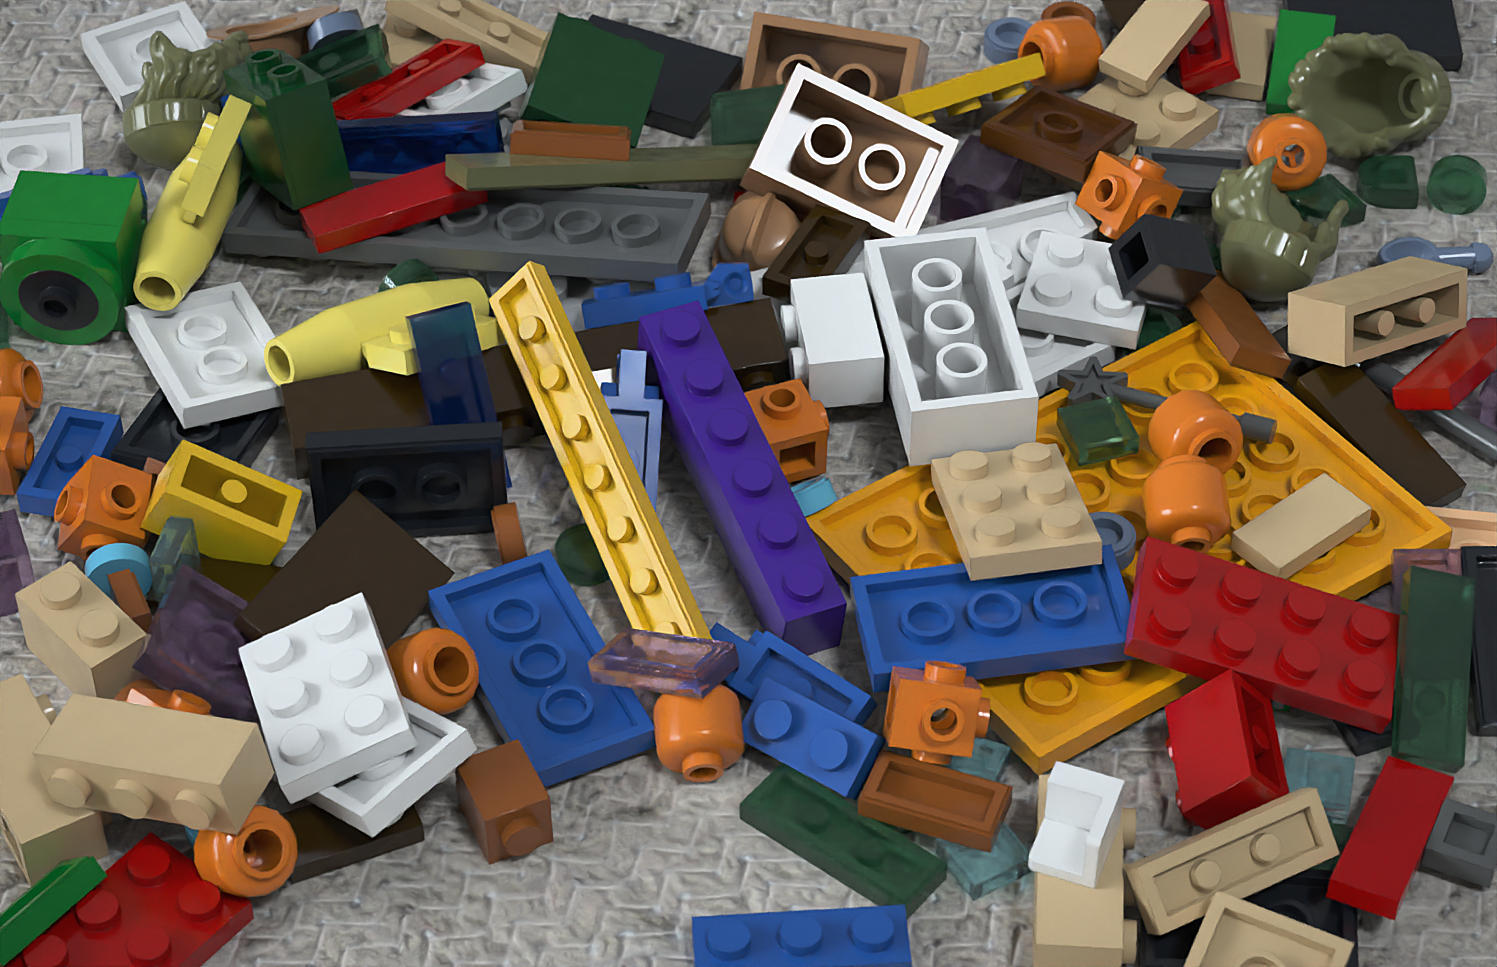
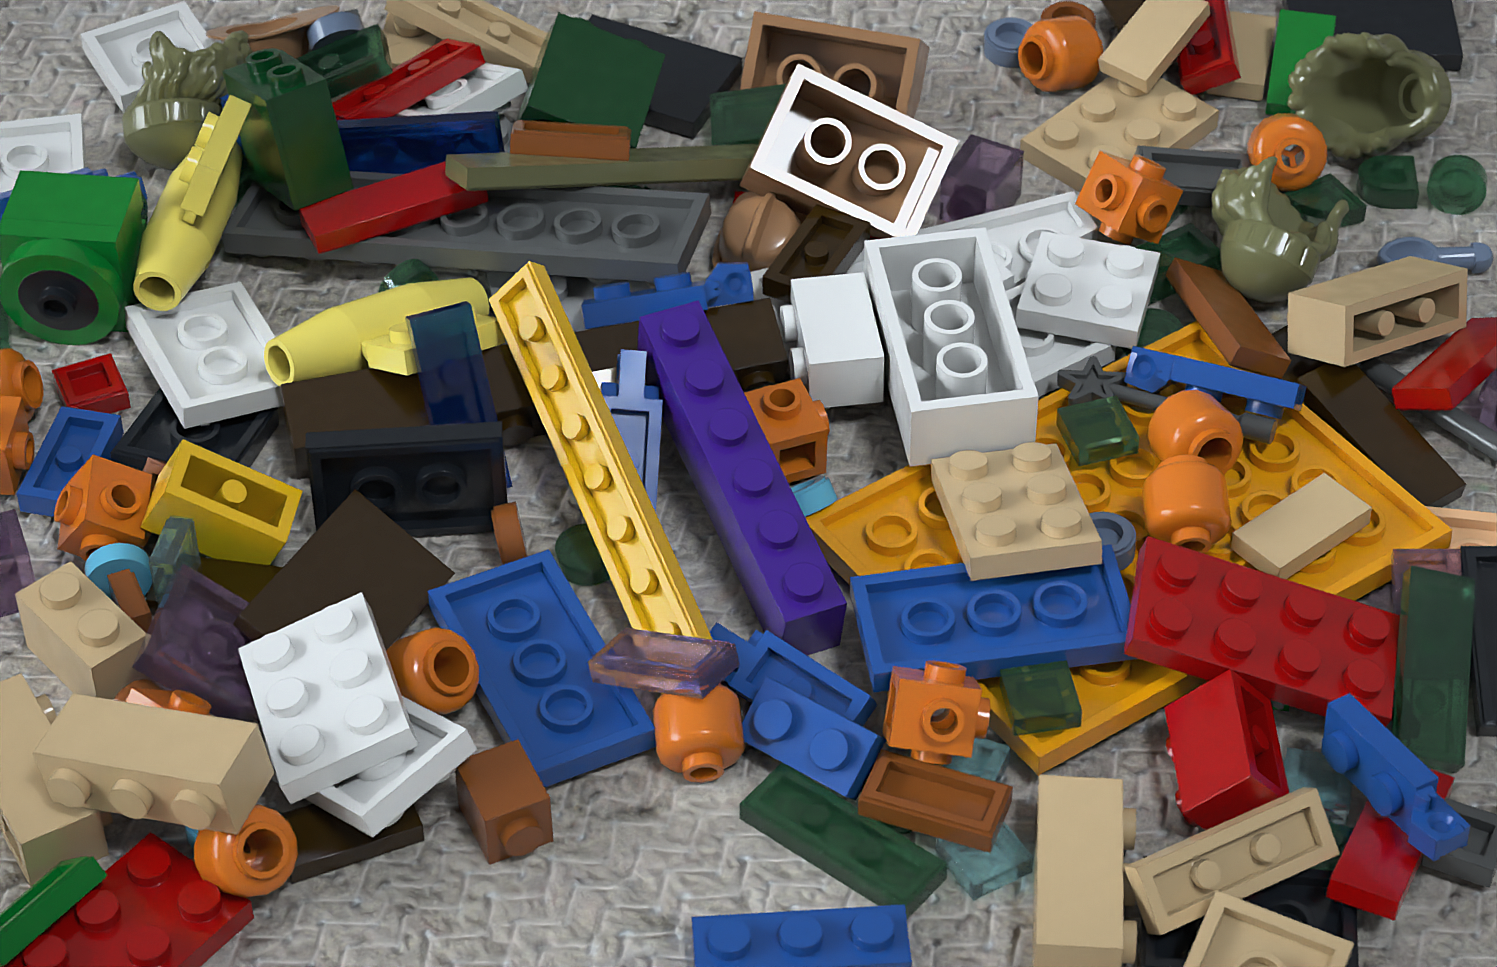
(92, 385): none -> red tile
(963, 92): yellow wing -> none
(1040, 698): none -> clear green tile
(1057, 132): reddish brown tile -> none
(1077, 824): white panel -> none
(1162, 261): black brick -> none
(1265, 395): none -> blue hinge
(1391, 778): none -> blue hinge

